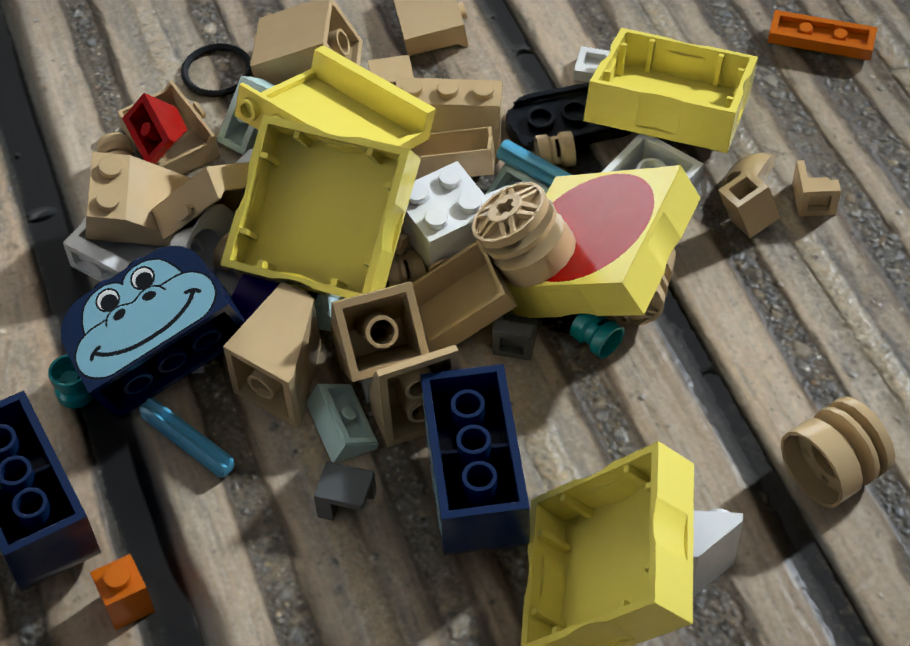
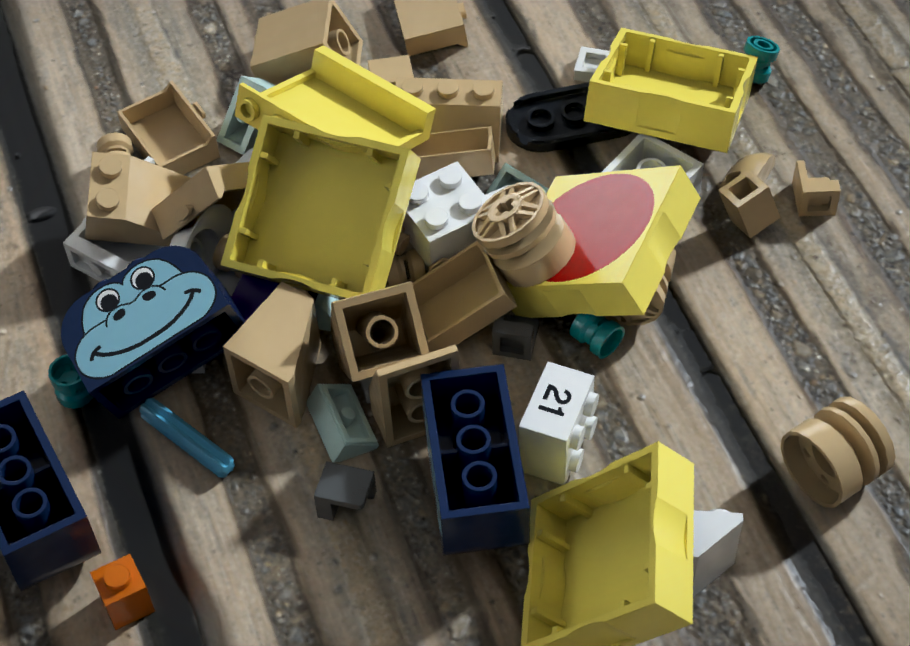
(154, 127): red slope -> none
(216, 46): black tyre -> none
(528, 163): medium azure axle -> none
(556, 149): tan wheel -> none
(558, 423): none -> white brick
(766, 51): none -> teal wheel
(822, 35): orange plate -> none

